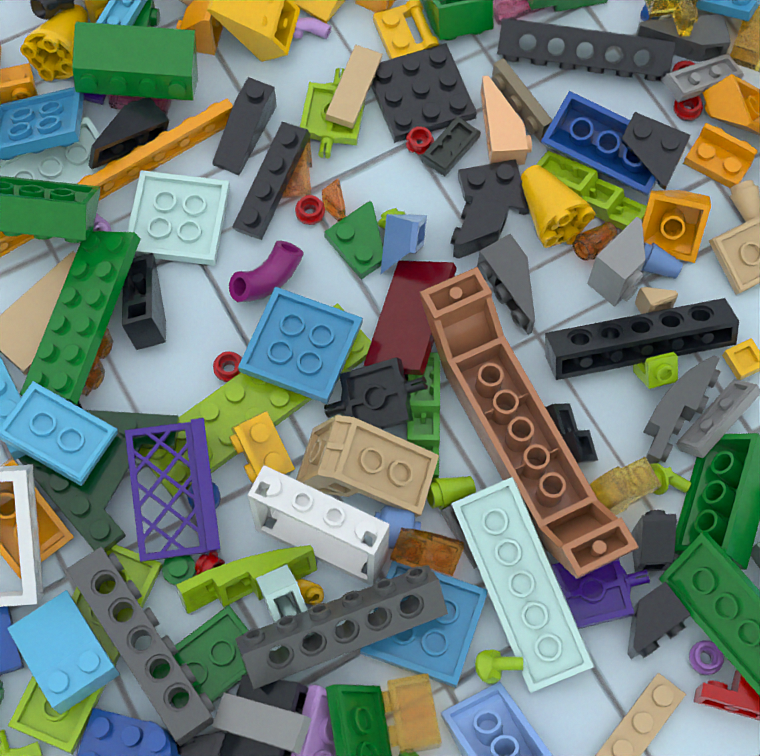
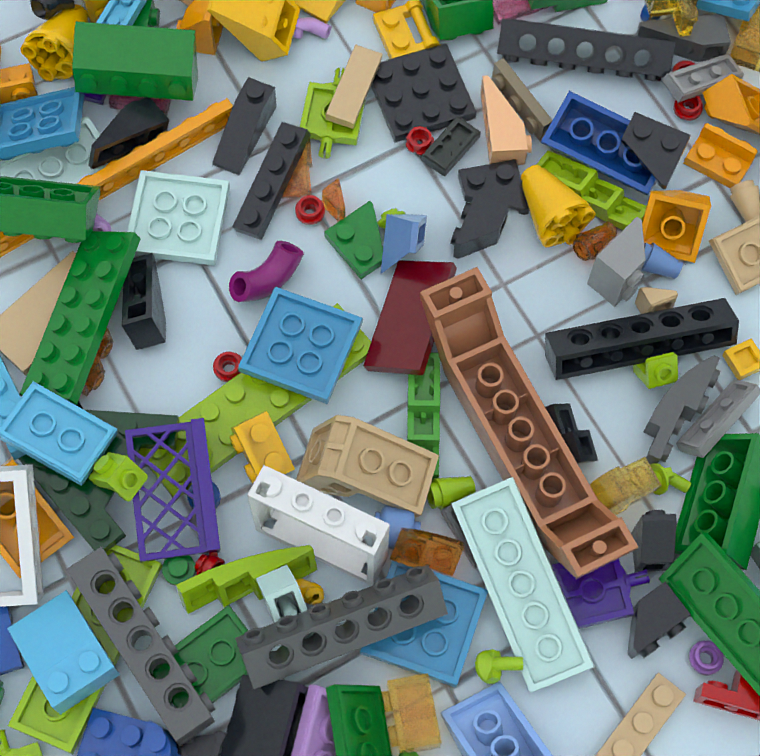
(118, 474): none -> lime bracket
(262, 722): light grey tile -> none
(377, 394): black plate -> none
(509, 274): dark grey slope -> none

